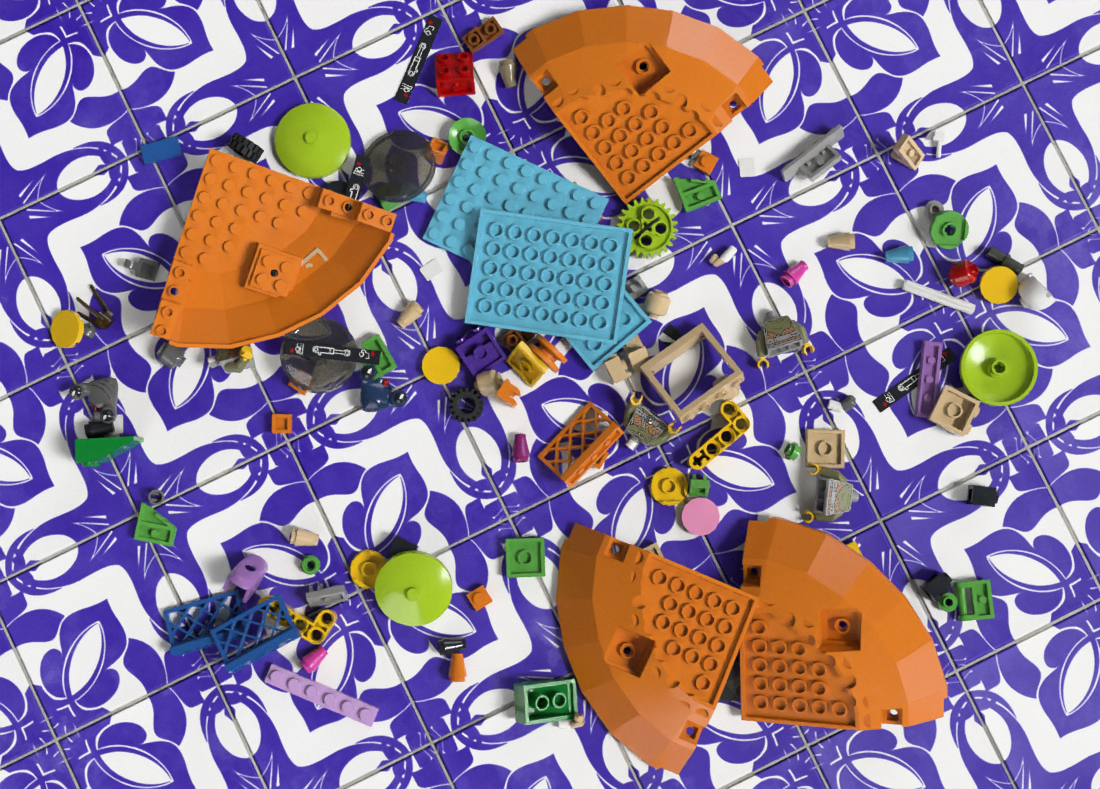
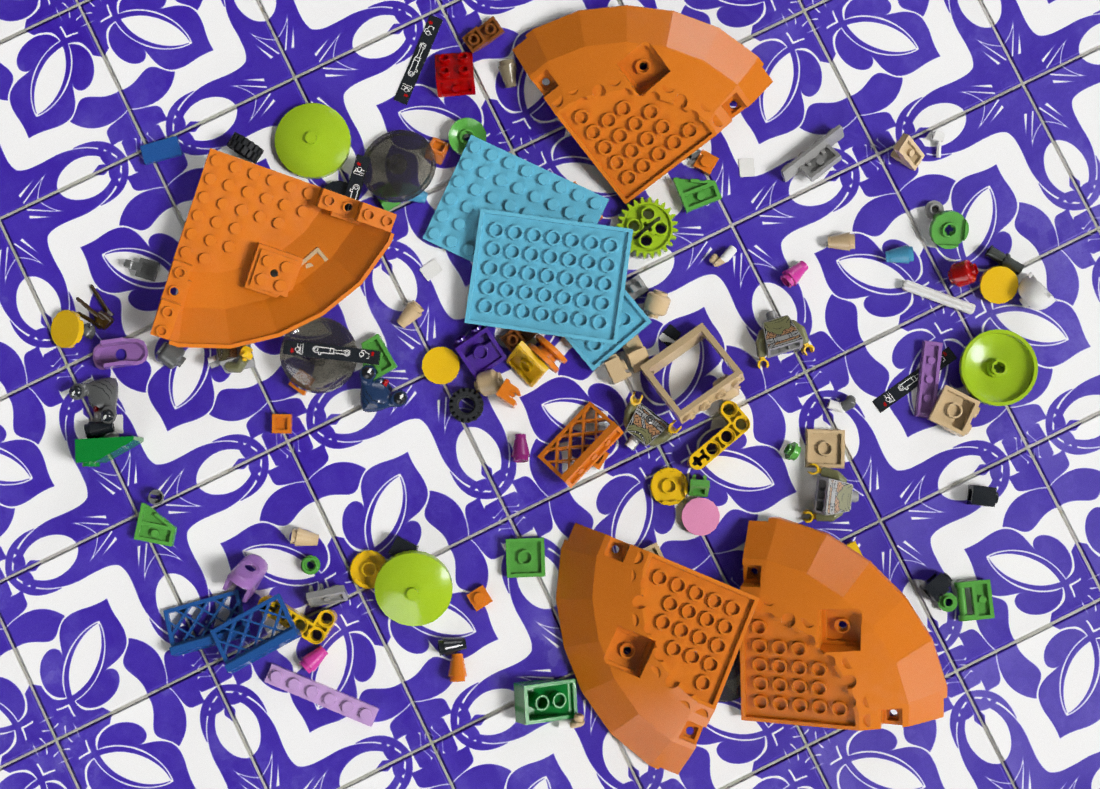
(105, 353): none -> medium lavender piece

